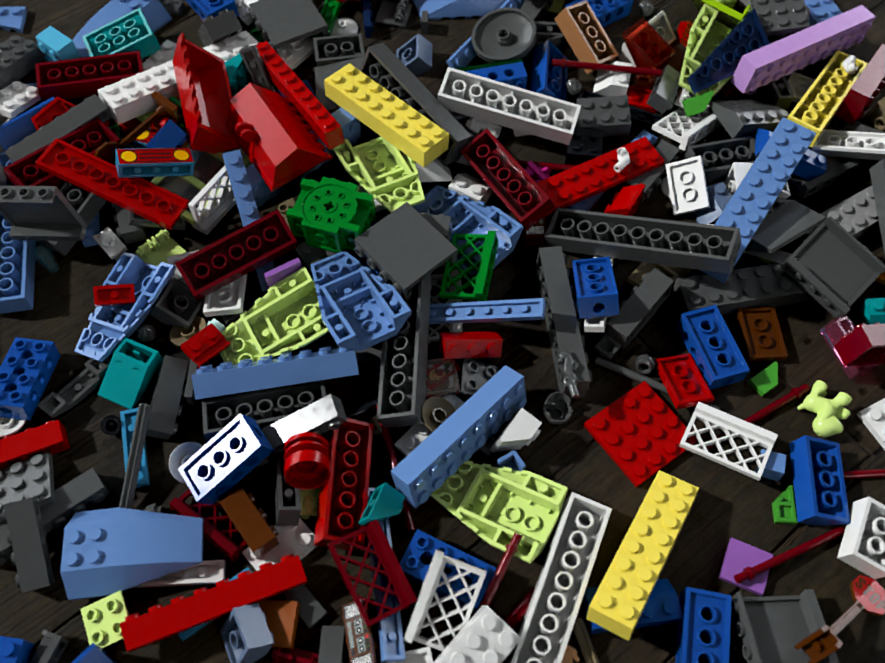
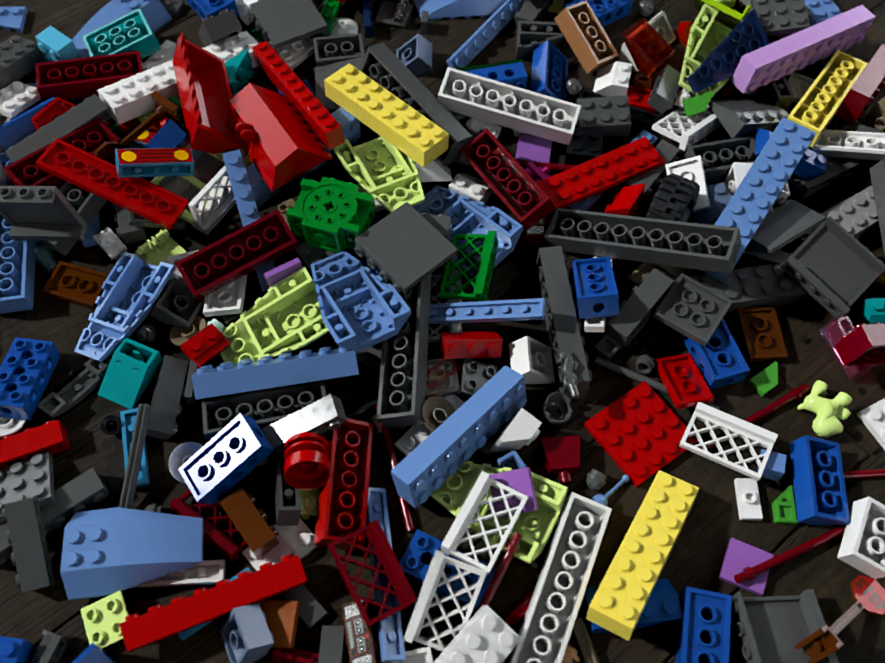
(75, 284): none -> reddish brown plate
(114, 295): red plate -> none
(256, 67): dark grey tile -> none
(383, 504): teal slope -> none
(467, 513): none -> white fence
(503, 35): dark grey dish -> none
(520, 481): none -> medium lavender tile
(532, 360): none -> white slope
(533, 148): none -> medium lavender tile
(561, 457): none -> dark red torso
(595, 479): none -> dark grey plate
(602, 499): none -> medium blue hinge
(606, 67): dark red bar -> none
(623, 159): white arm -> none
(674, 199): none -> black tyre
(692, 309): none -> dark grey plate
(748, 499): none -> white plate
(849, 65): white arm -> none

